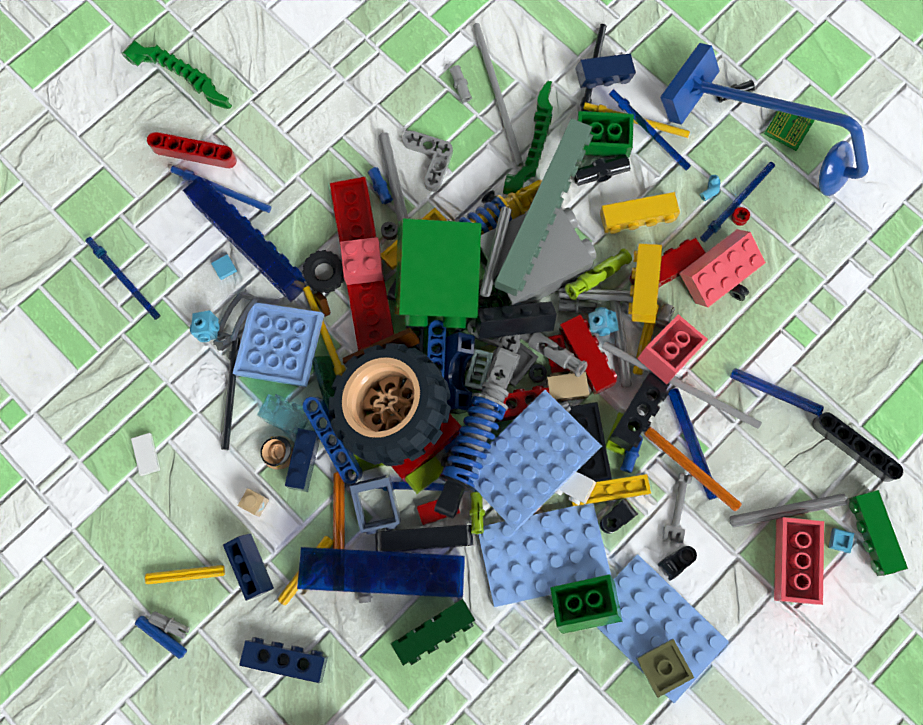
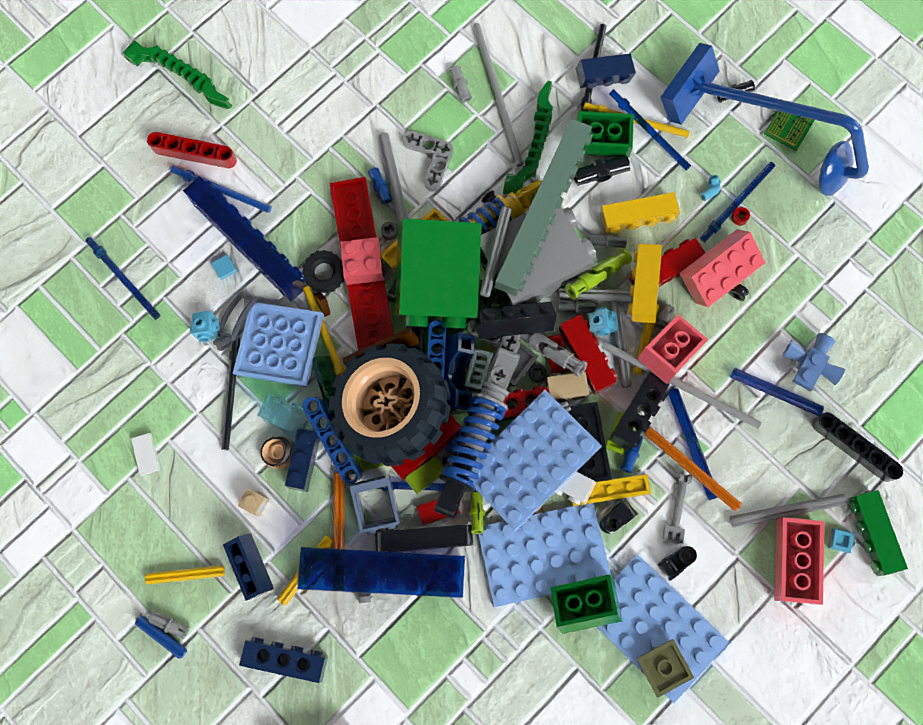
(433, 632): dark green wedge -> none
(608, 241): none -> dark grey axle
(813, 362): none -> medium blue brick

